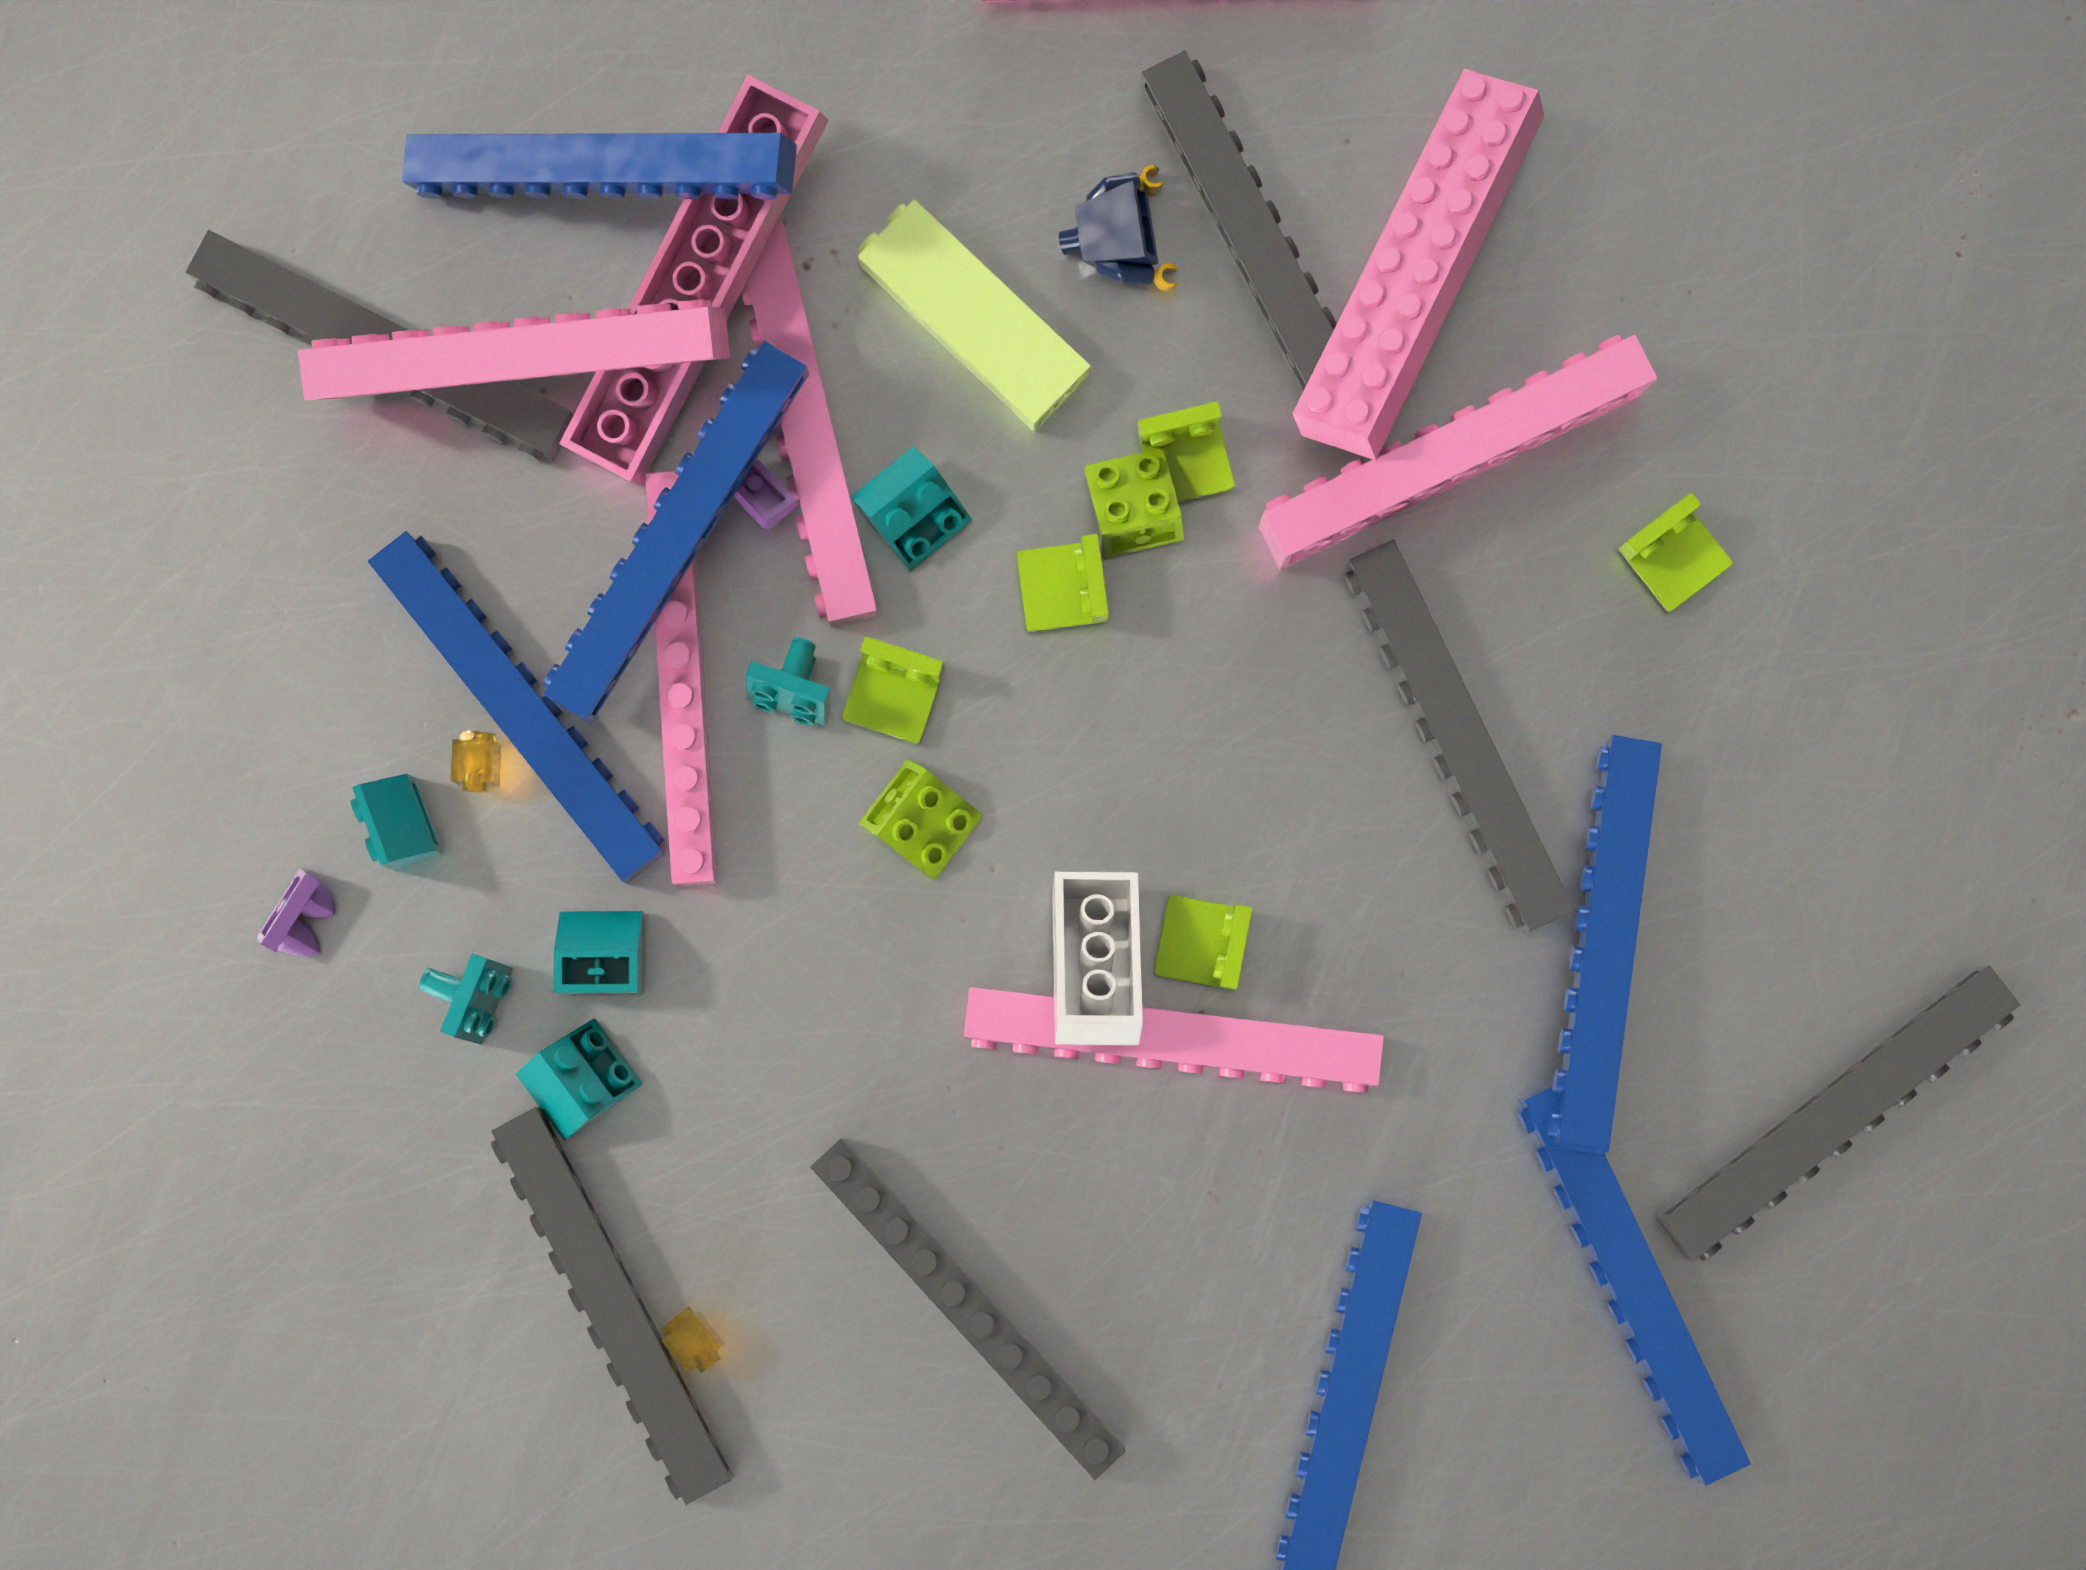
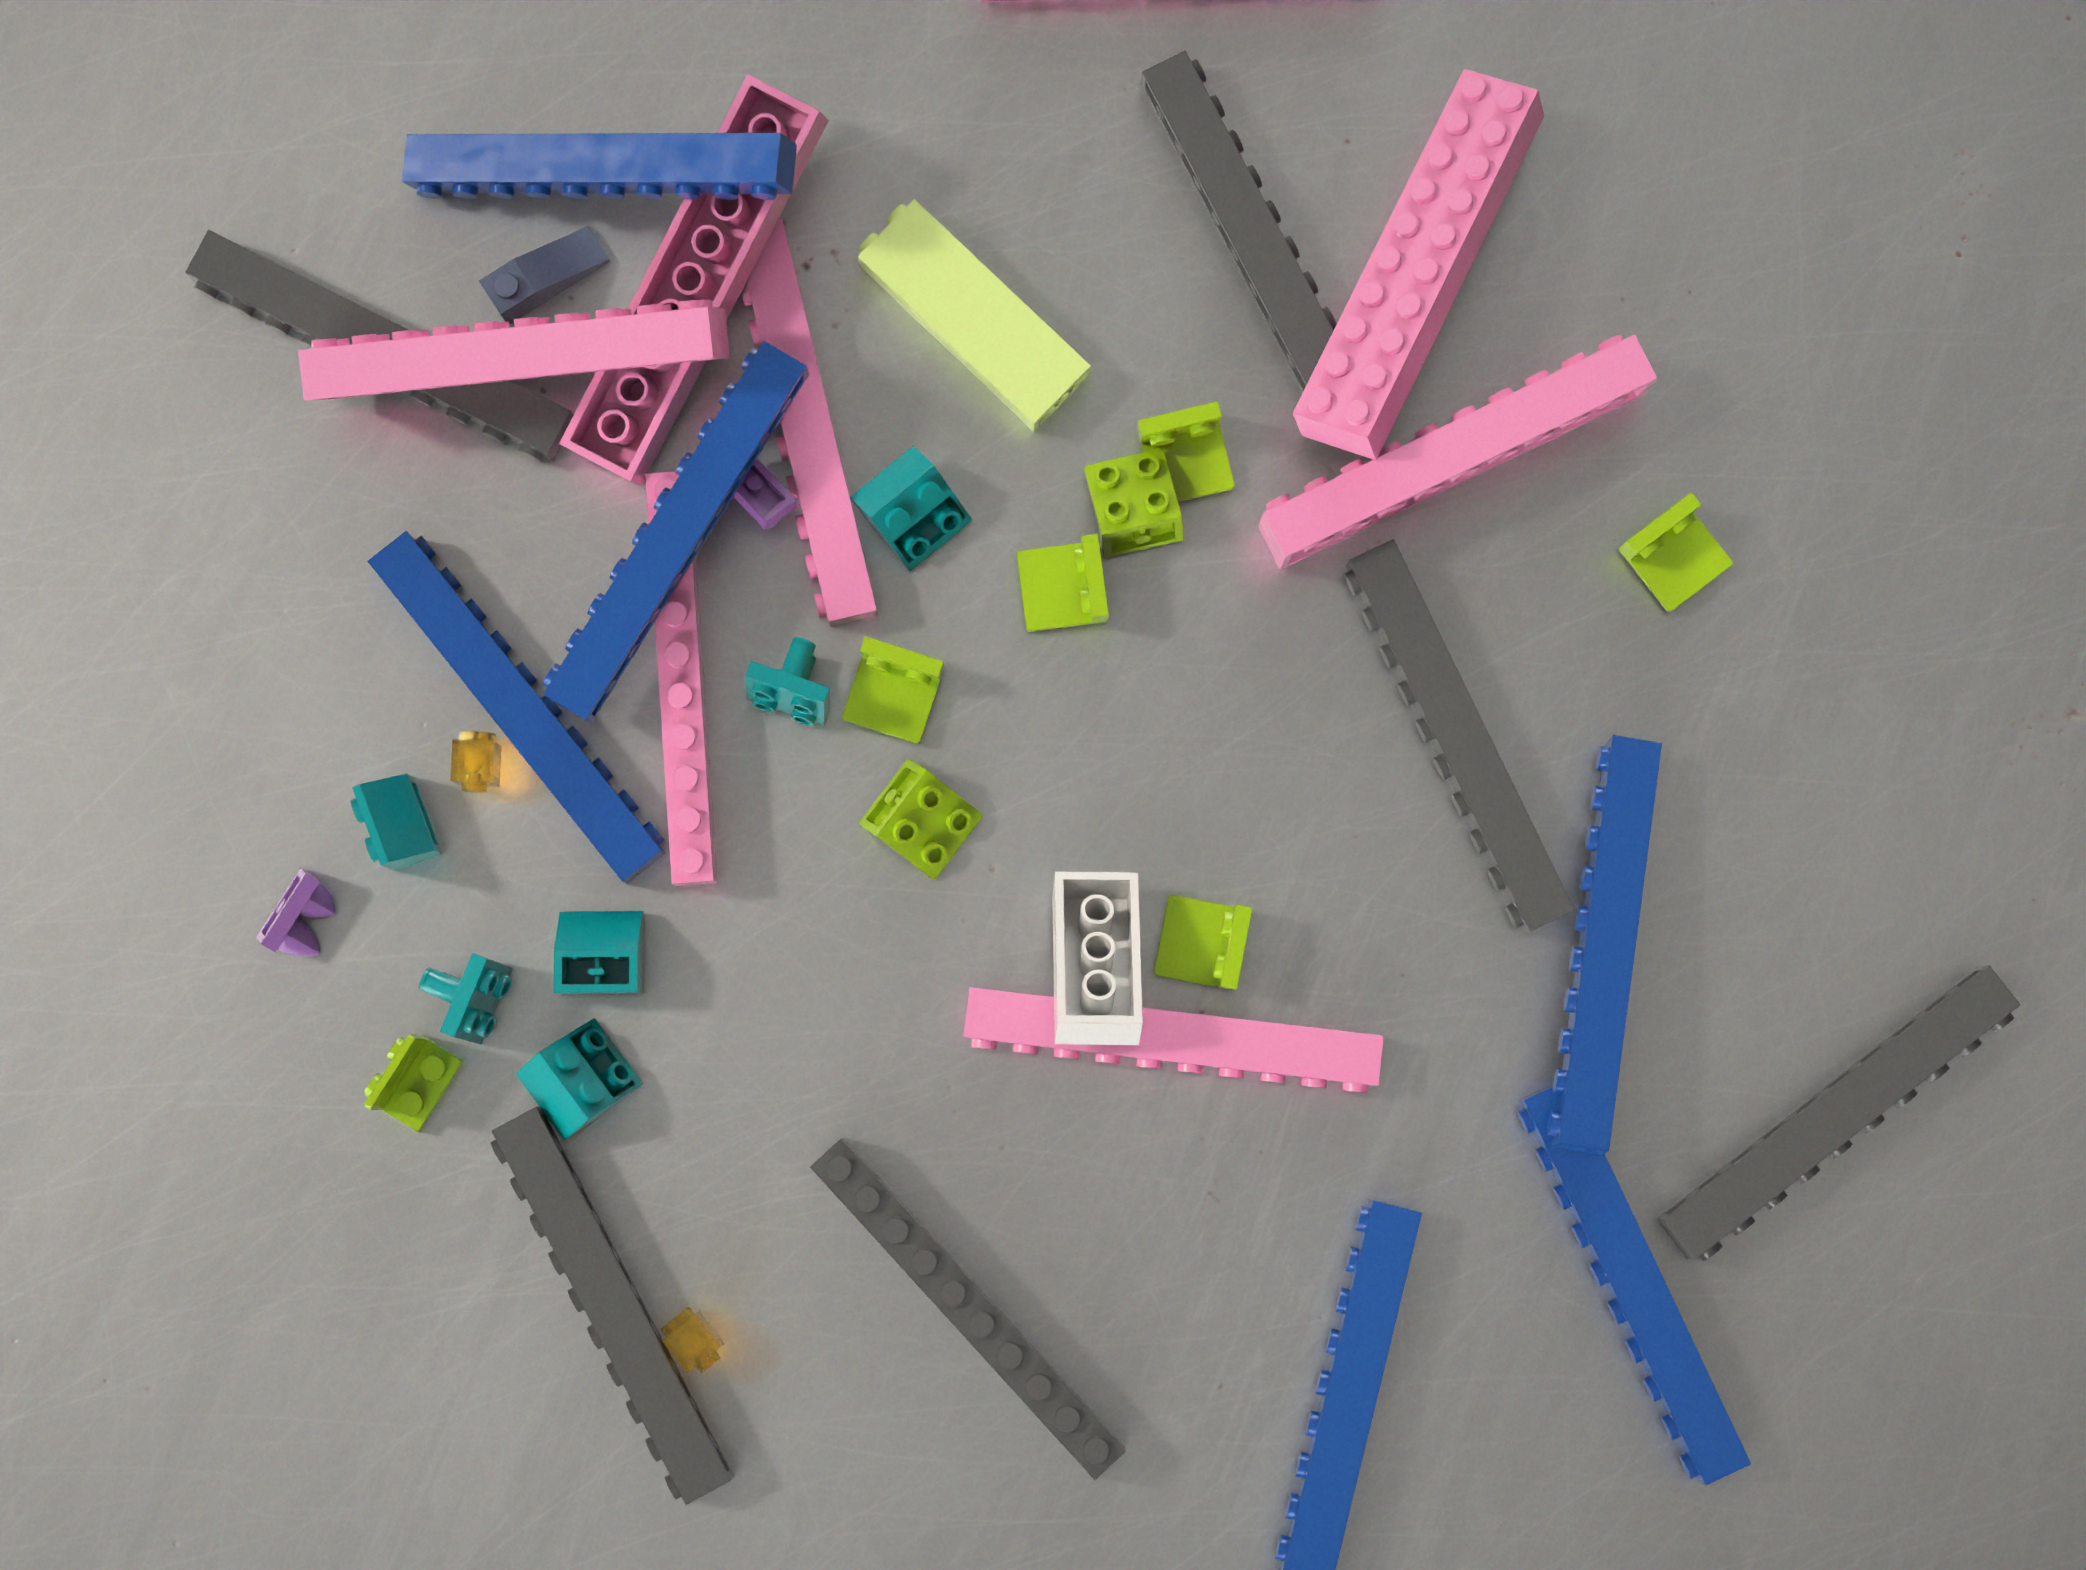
(413, 1080): none -> lime bracket
(543, 273): none -> sand blue slope
(1118, 231): torso -> none

